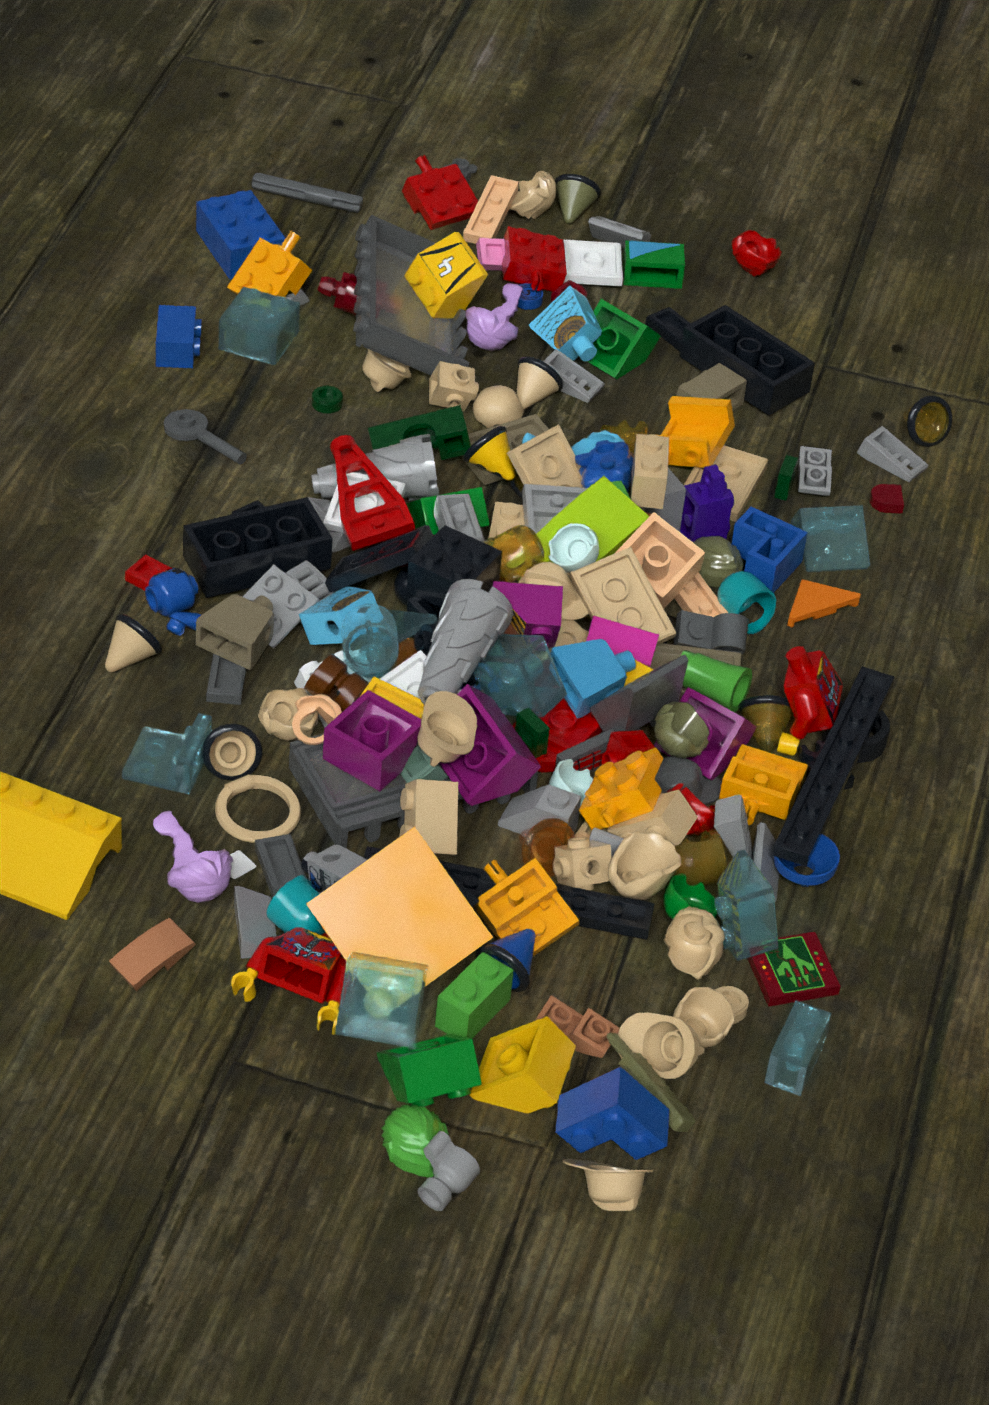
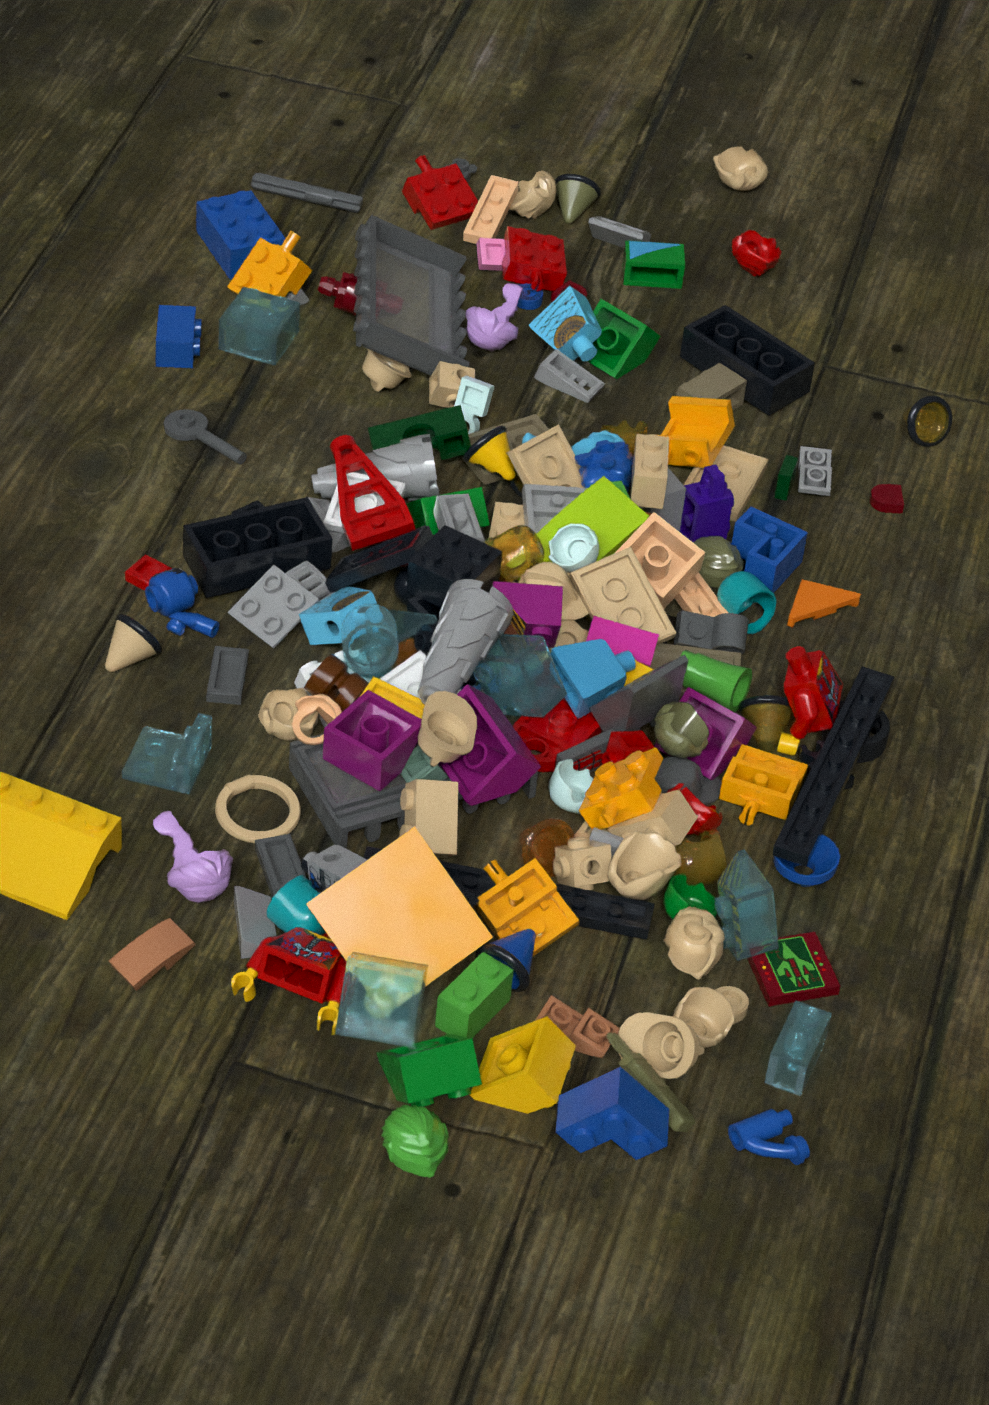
(232, 751): tan hat -> none
(237, 629): dark tan torso -> none
(240, 865): white sticker -> none
(327, 399): dark green tile -> none
(446, 276): yellow slope -> none
(452, 1171): light grey piece -> none
(474, 400): none -> light aqua plate
(497, 406): tan hair -> none
(532, 731): dark green tile -> none
(536, 381): tan hat -> none
(538, 805): light grey slope -> none
(593, 262): white plate -> none
(611, 1186): tan piece -> none
(668, 326): black tile -> none
(733, 824): light grey slope -> none
(740, 168): none -> tan hair
(755, 1130): none -> blue plant
(763, 856): light grey slope -> none
(834, 538): clear light blue bracket -> none
(887, 452): light grey slope -> none

